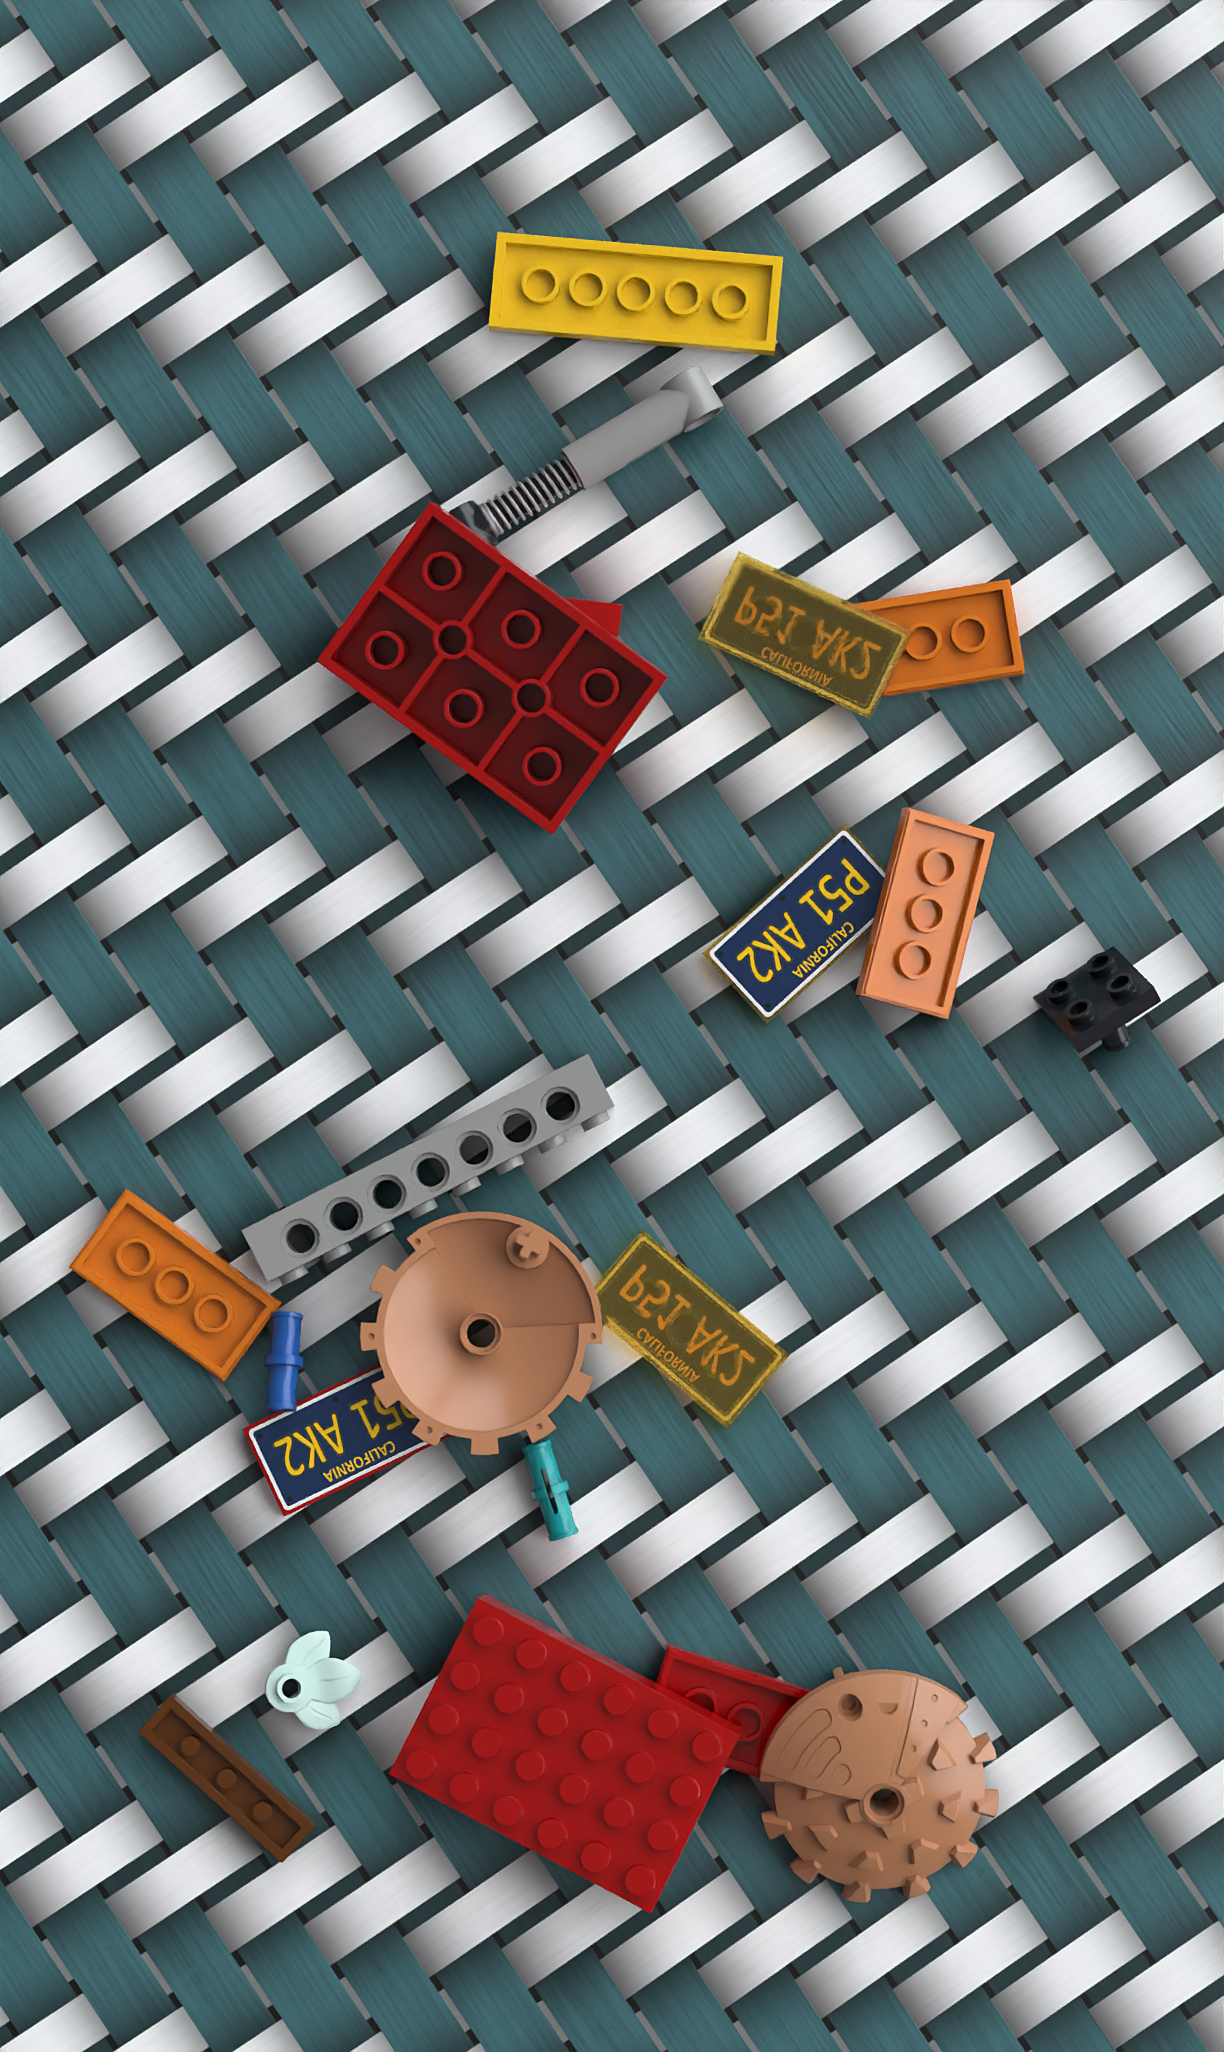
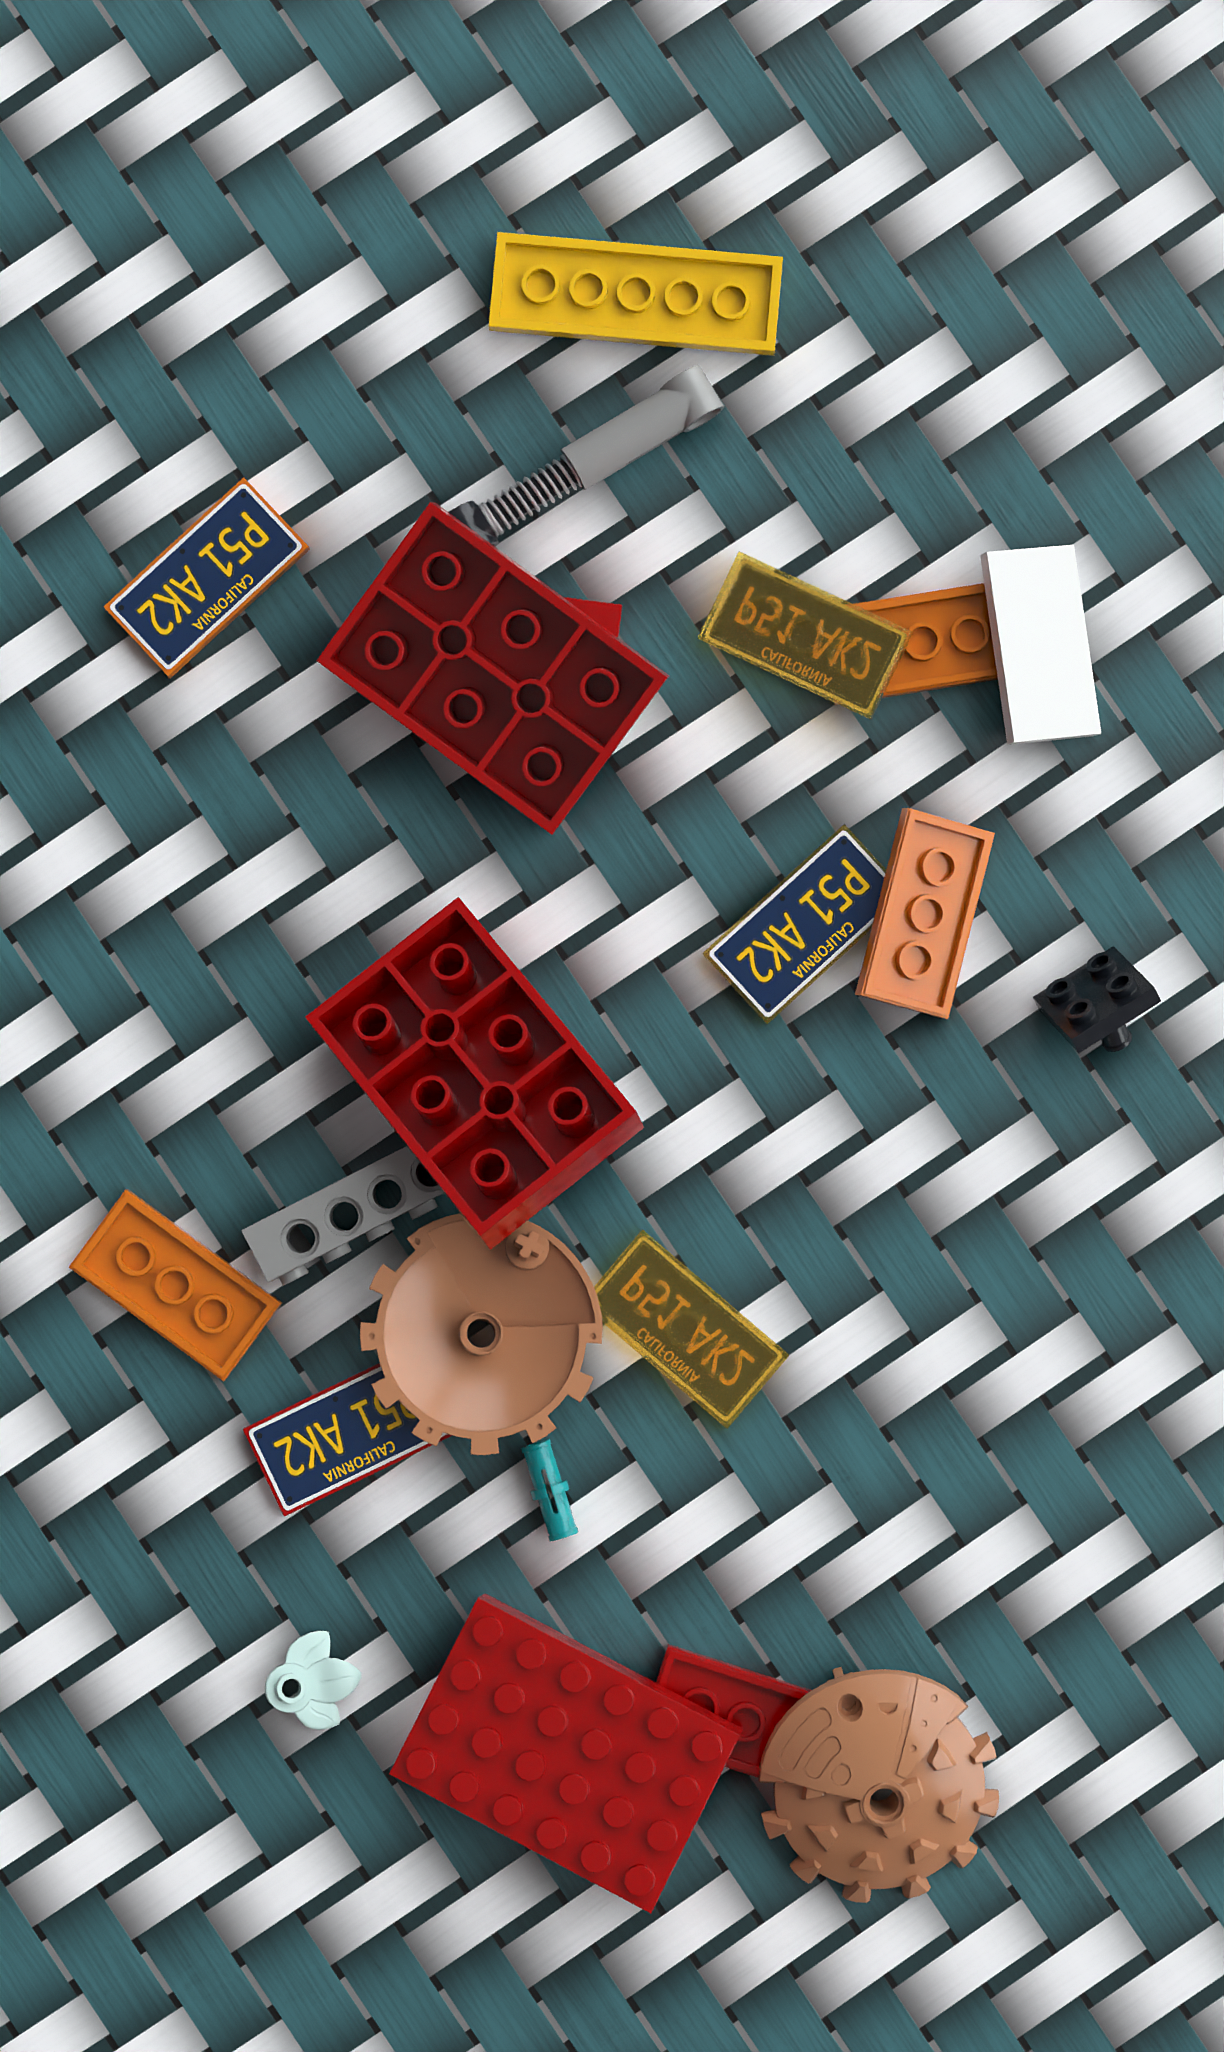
(207, 577): none -> tile
(227, 1777): reddish brown plate -> none
(284, 1361): blue pin -> none
(475, 1072): none -> red brick
(1040, 644): none -> white tile

